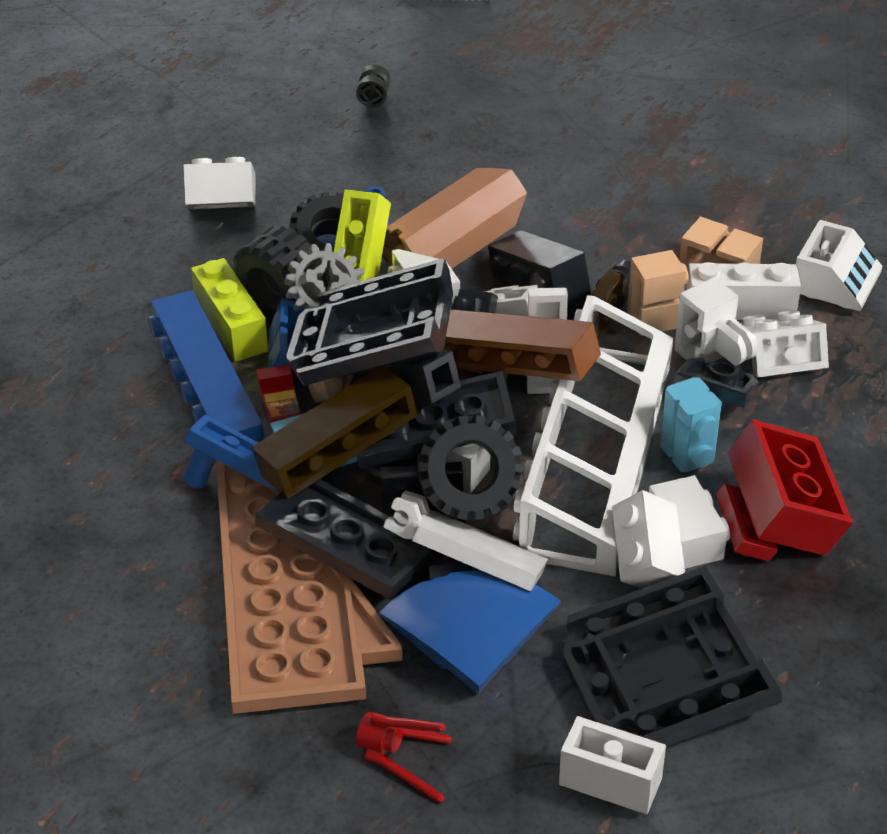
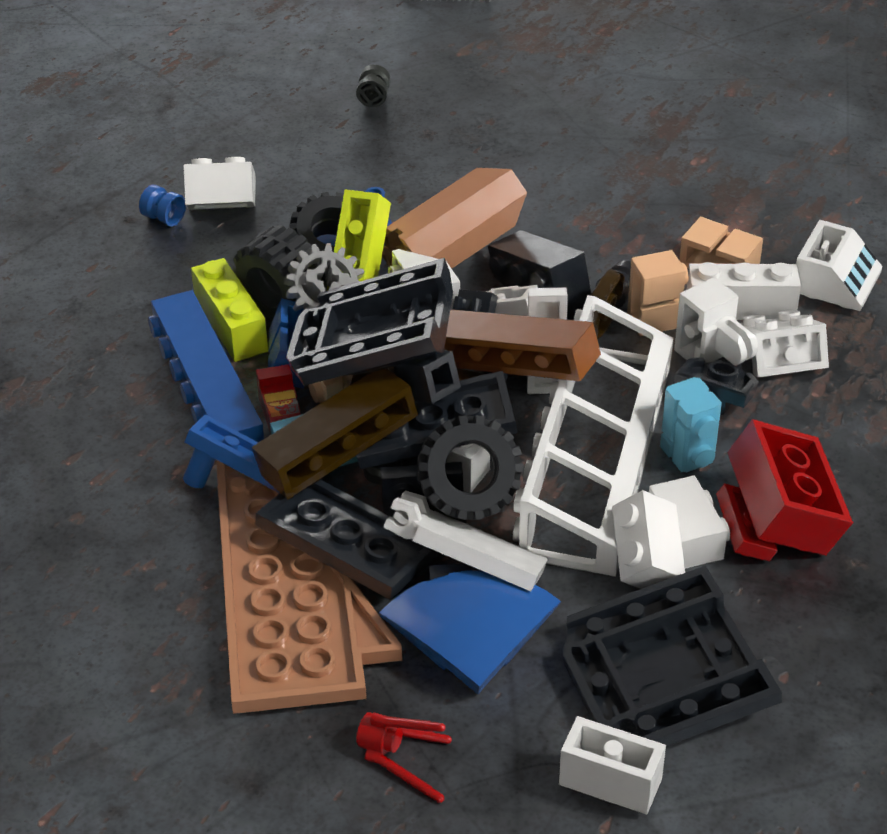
(159, 204): none -> blue wheel

